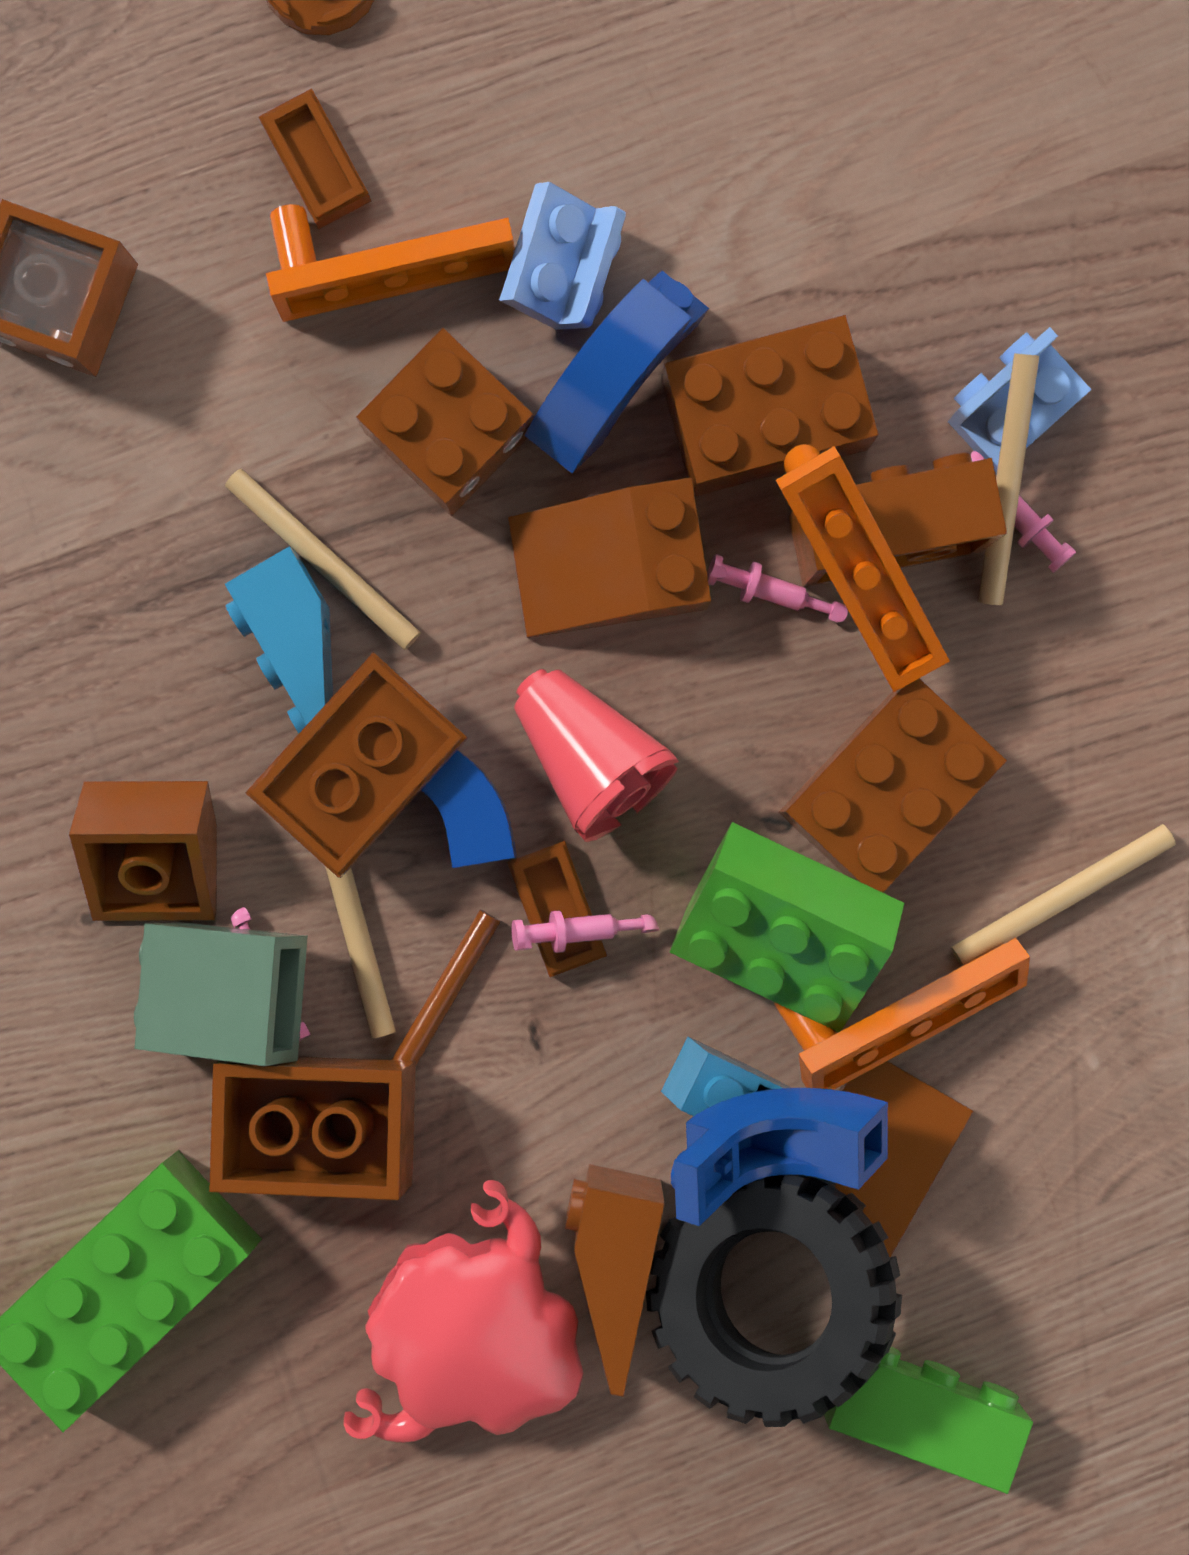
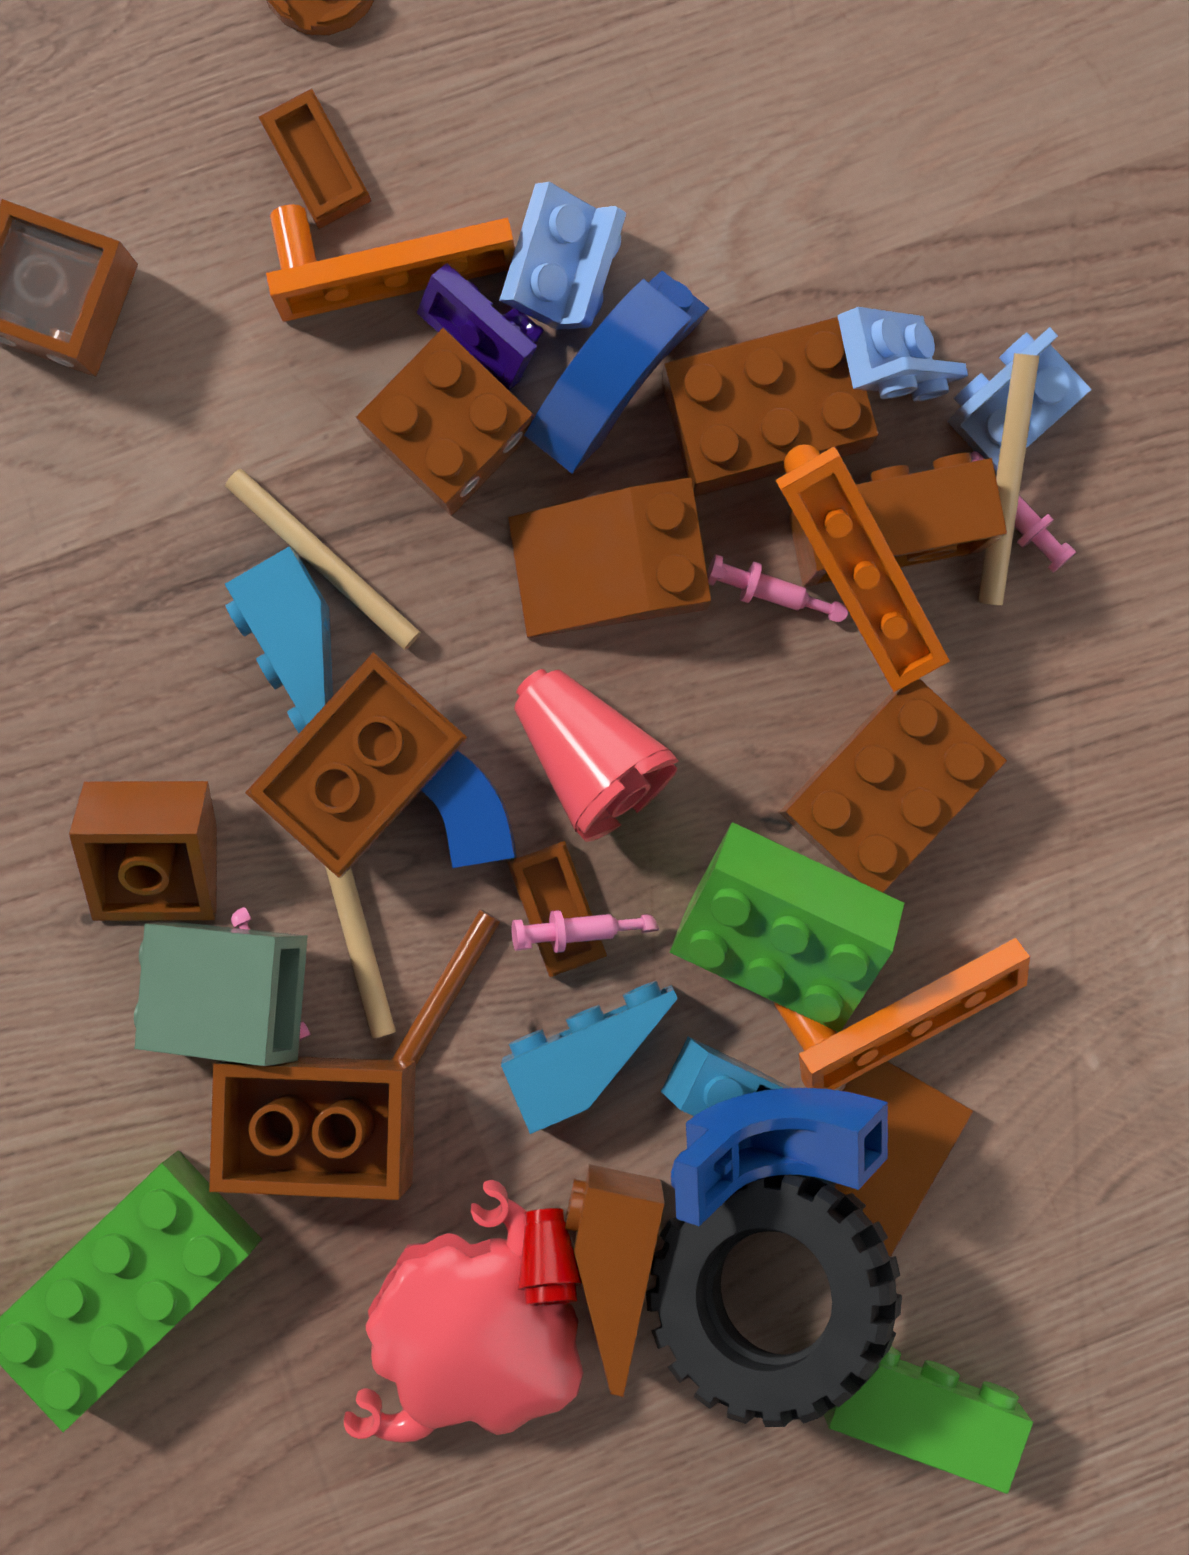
(496, 340): none -> dark purple hinge
(548, 1260): none -> red cone
(571, 1069): none -> dark azure slope
(894, 355): none -> light blue bracket
(1064, 895): tan bar -> none

